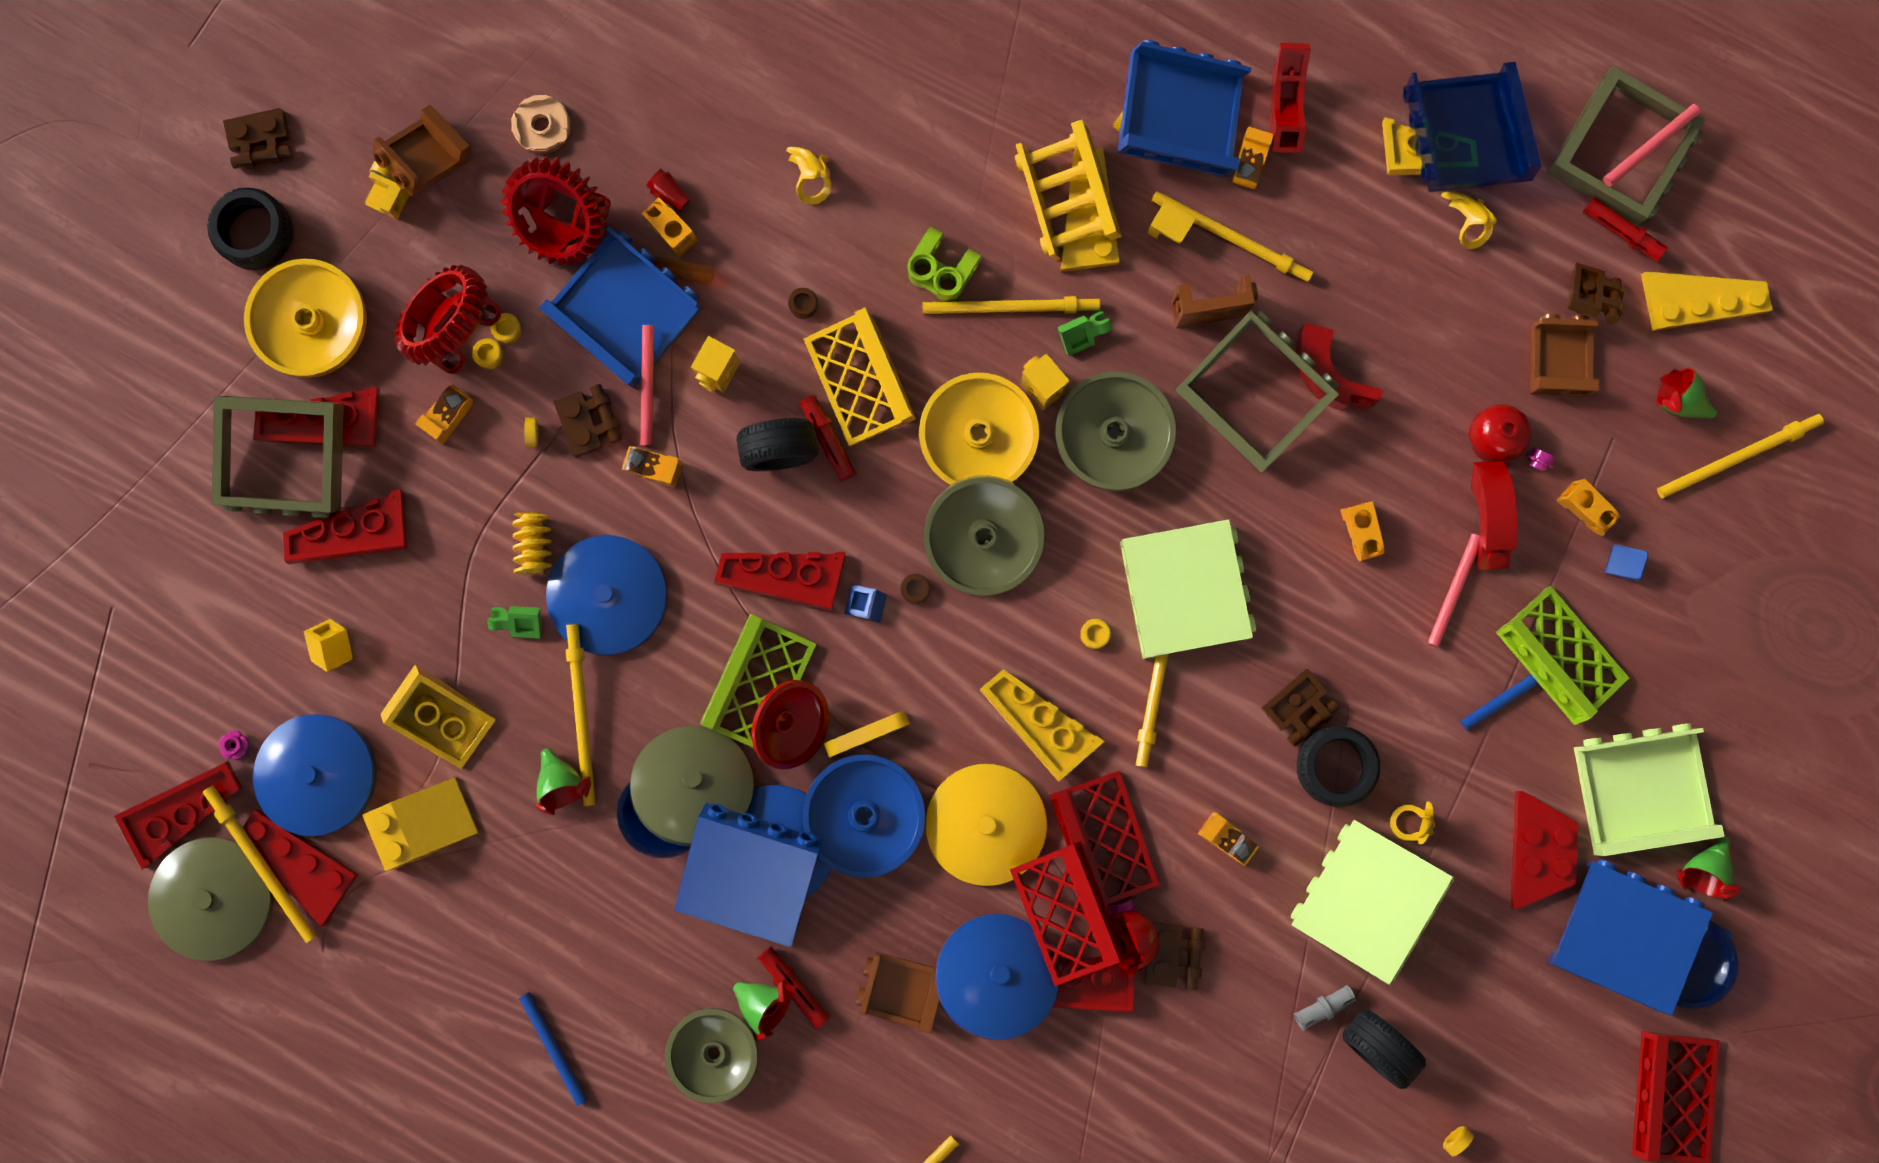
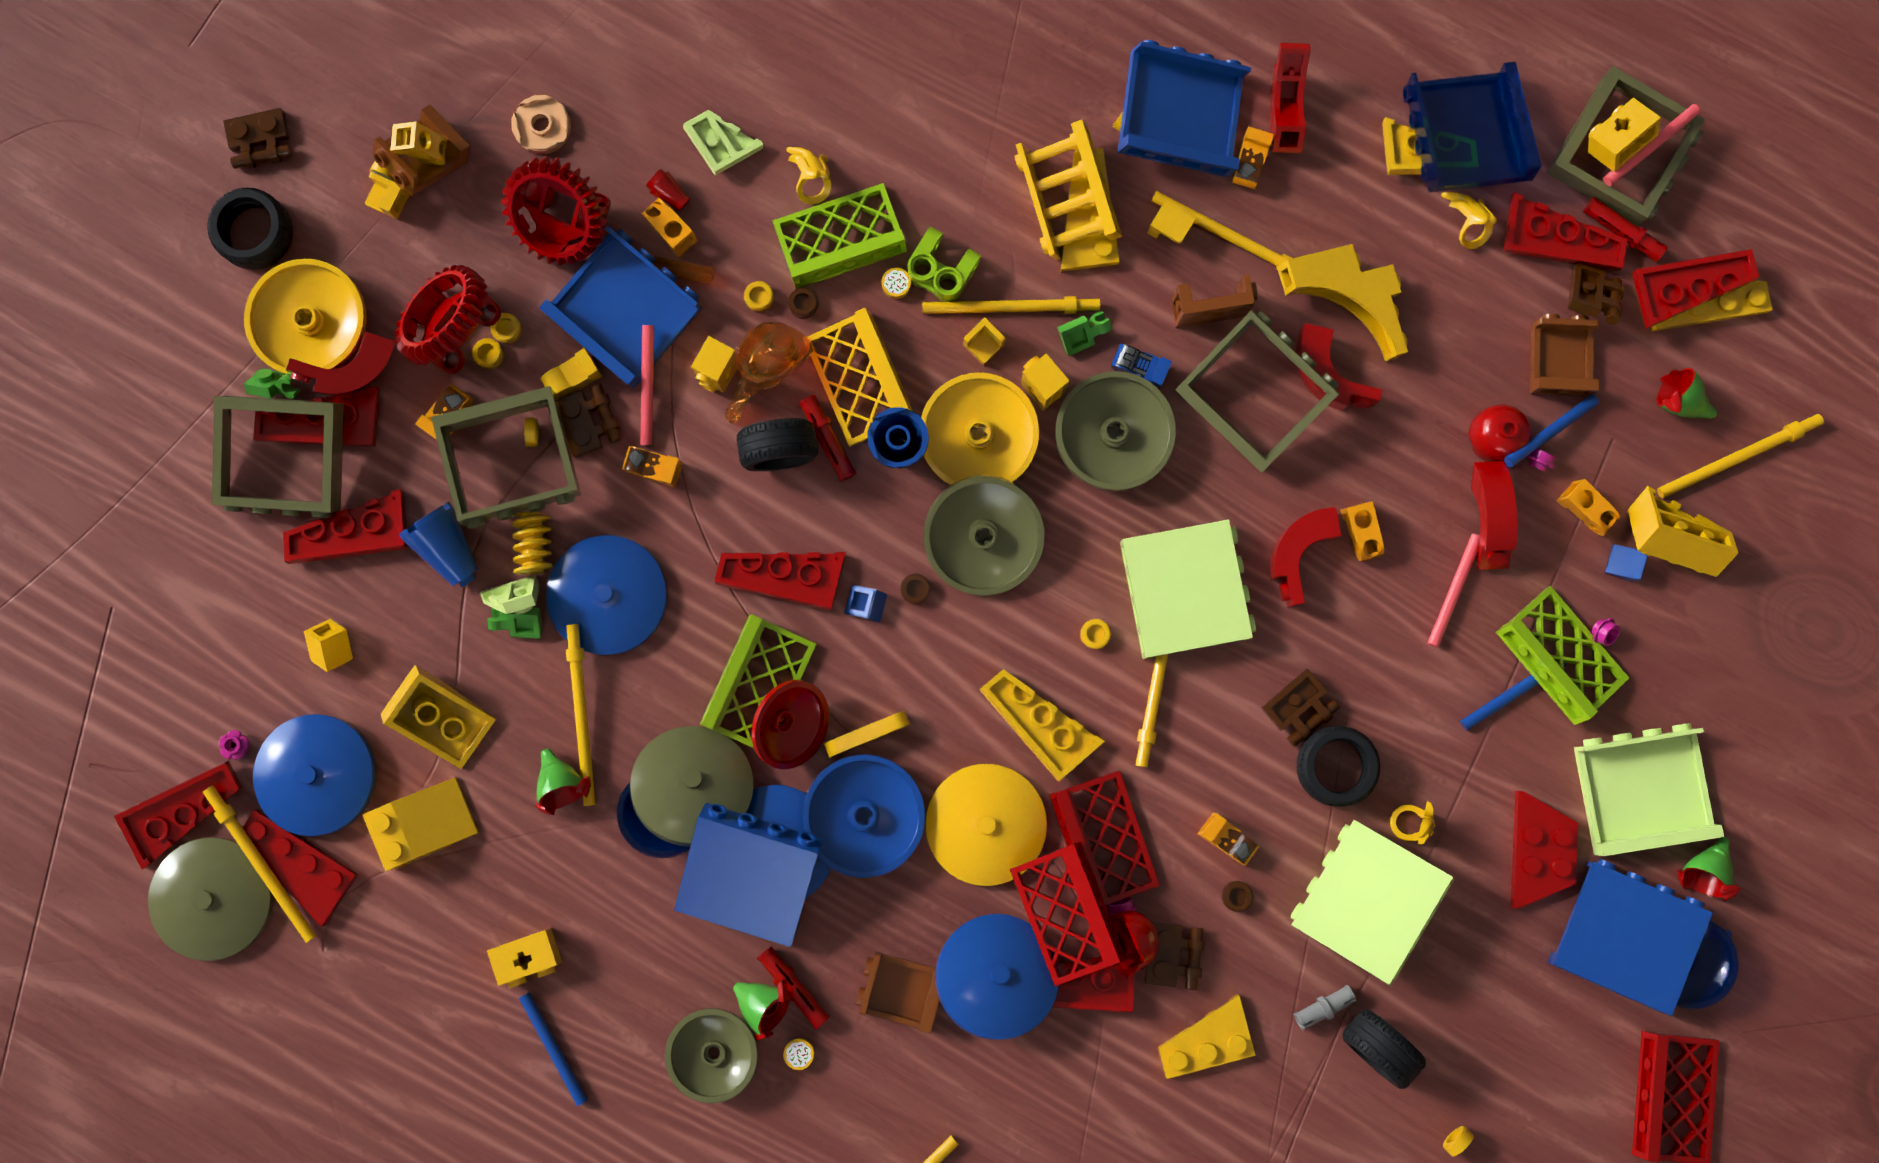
(269, 383): none -> bright green plate
(364, 368): none -> red arch
(418, 143): none -> yellow leg
(442, 545): none -> blue cone
(493, 411): none -> olive window
(507, 964): none -> yellow brick
(513, 596): none -> yellowish green wing
(572, 374): none -> yellow leg
(720, 142): none -> yellowish green wing
(758, 296): none -> yellow tile
(765, 359): none -> clear orange hat
(798, 1053): none -> tile
(841, 259): none -> lime fence
(894, 428): none -> blue cone
(896, 283): none -> tile
(984, 341): none -> yellow panel
(1141, 363): none -> leg
(1209, 1042): none -> yellow wing
(1237, 896): none -> reddish brown tile
(1285, 558): none -> red arch
(1366, 294): none -> yellow arch
(1552, 430): none -> blue bar
(1559, 237): none -> red wing
(1605, 632): none -> dark pink plate
(1623, 134): none -> yellow brick
(1678, 537): none -> yellow wedge
(1683, 285): none -> red wing

